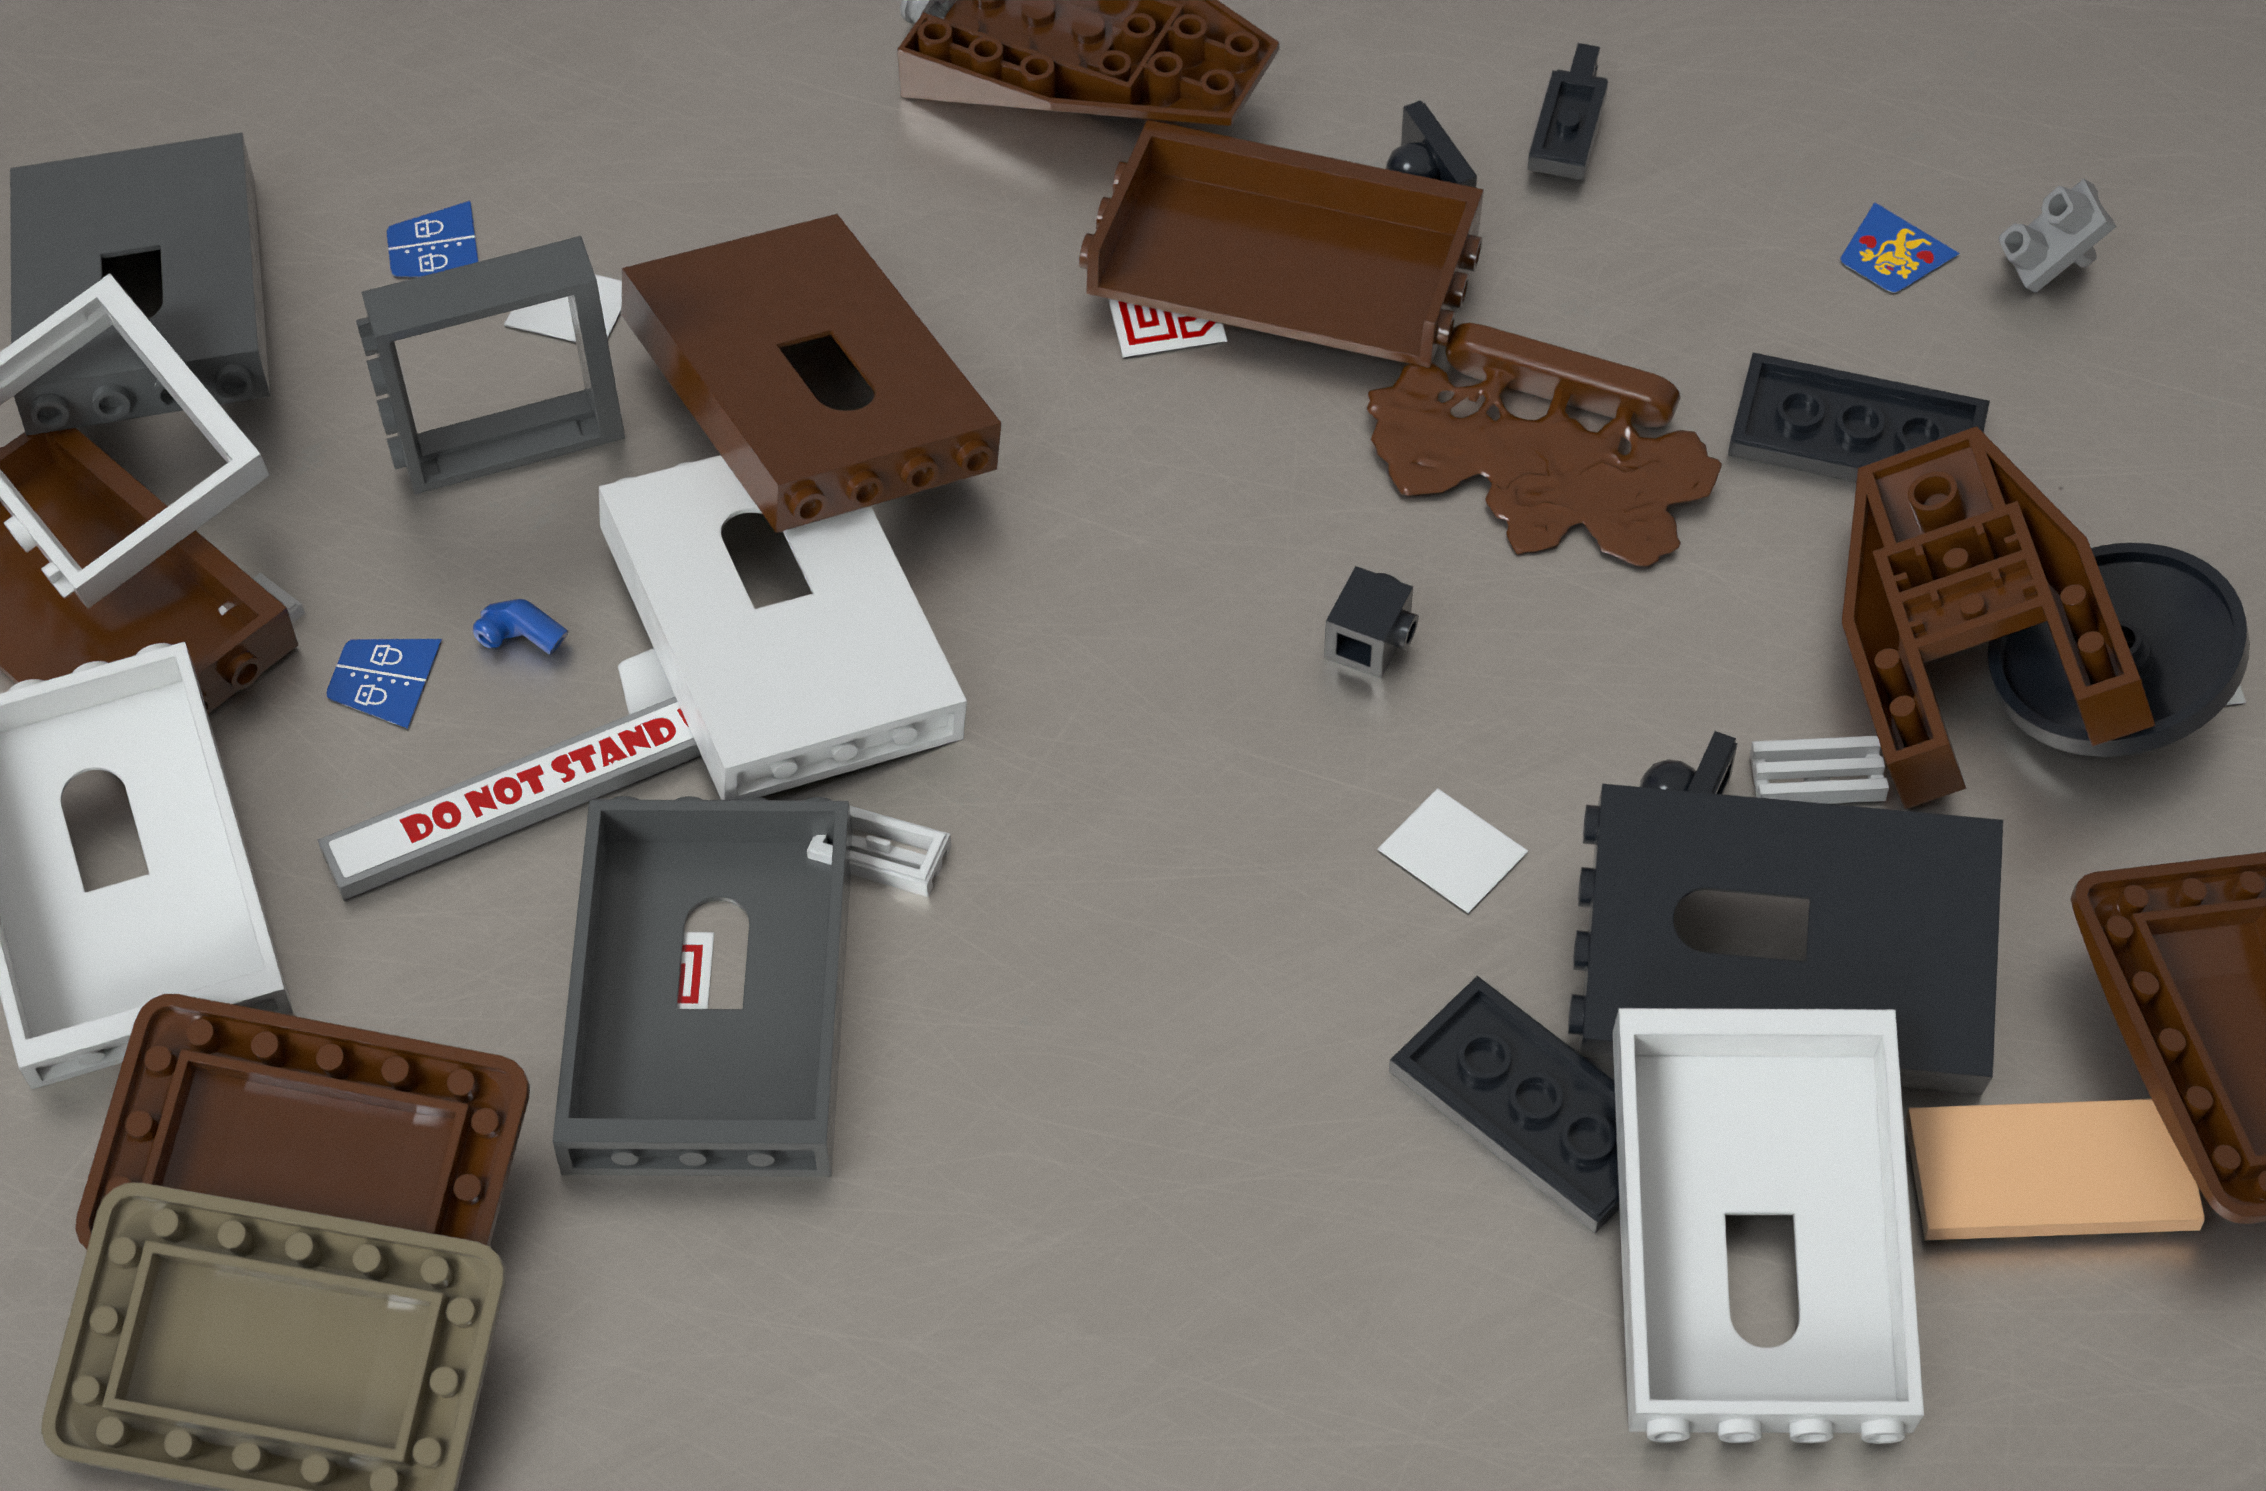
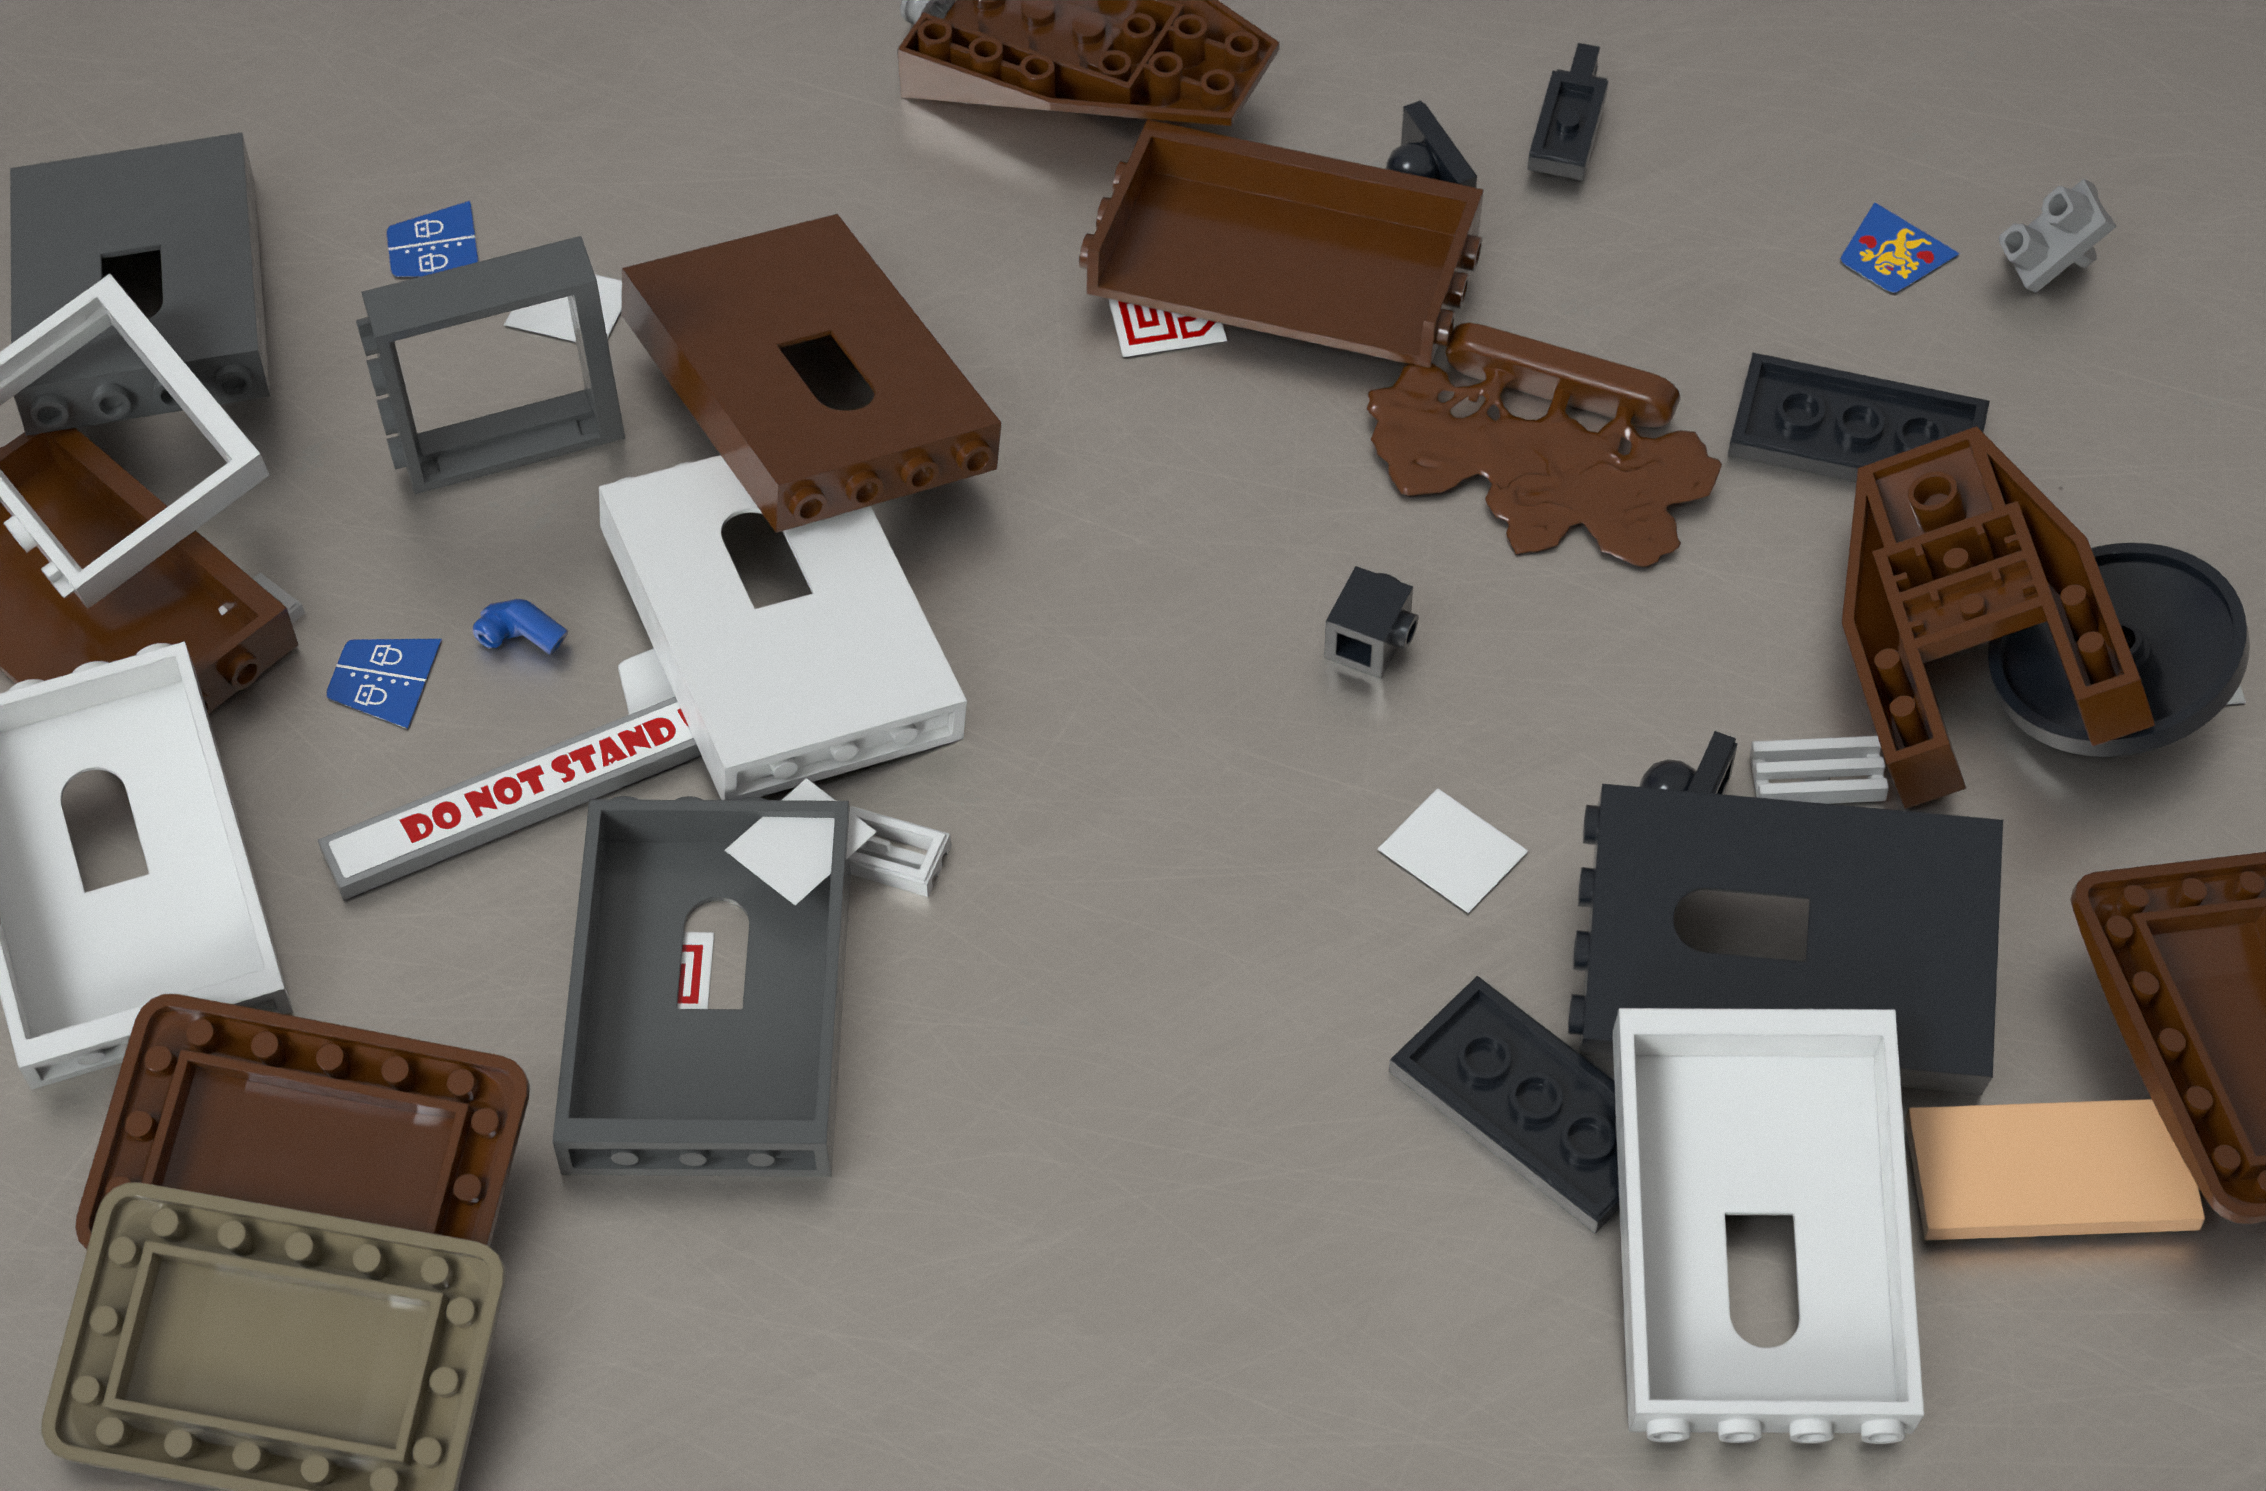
(795, 851): none -> white sticker

